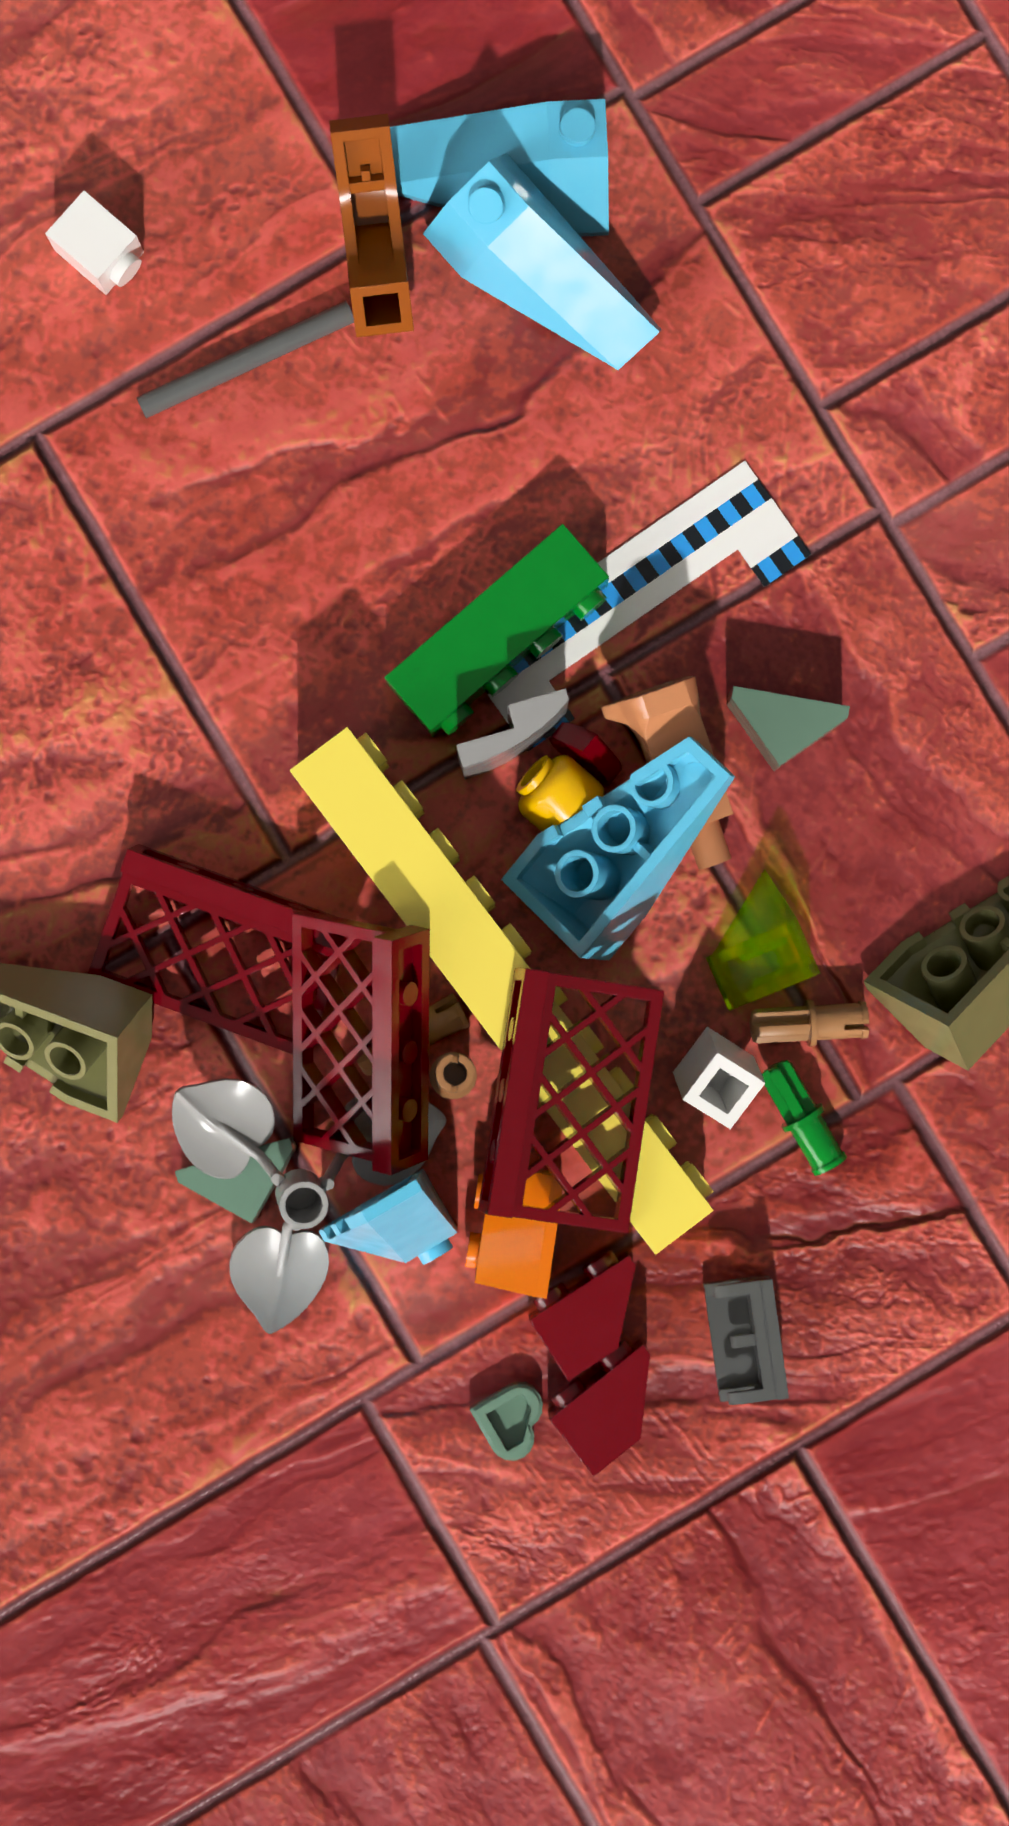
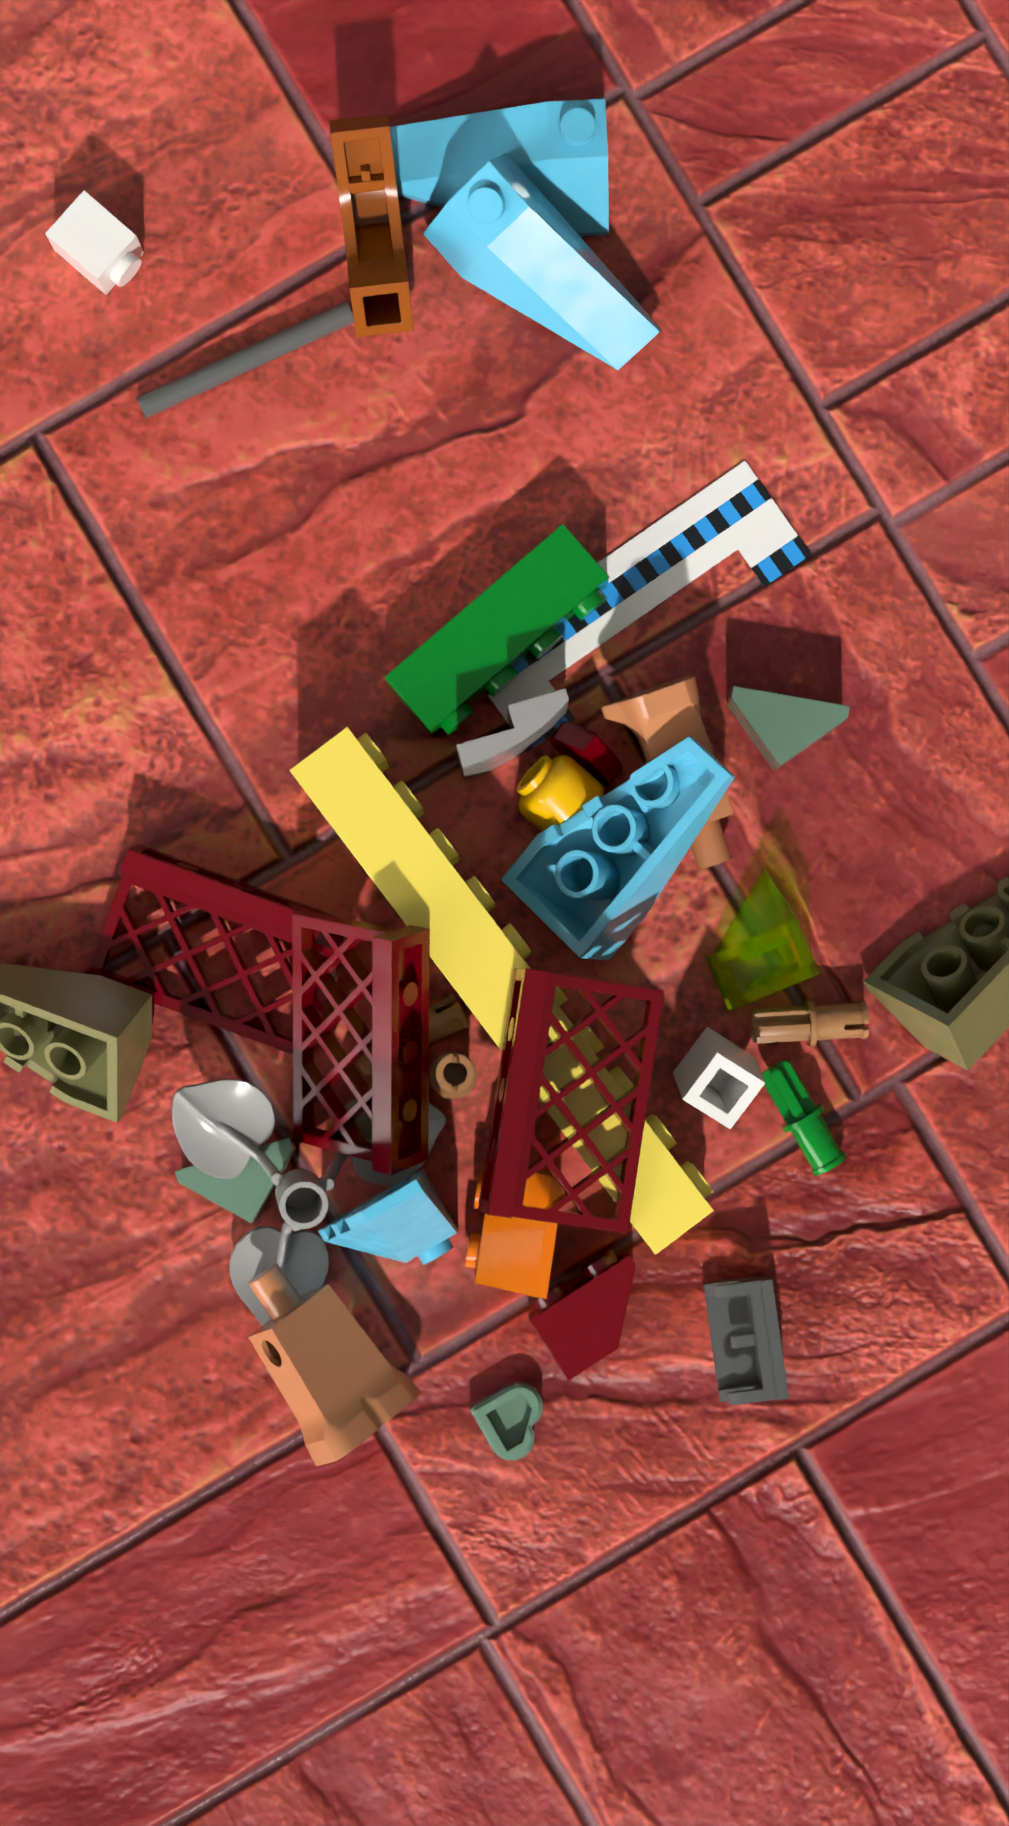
(326, 1367): none -> nougat piece
(607, 1410): dark red slope -> none

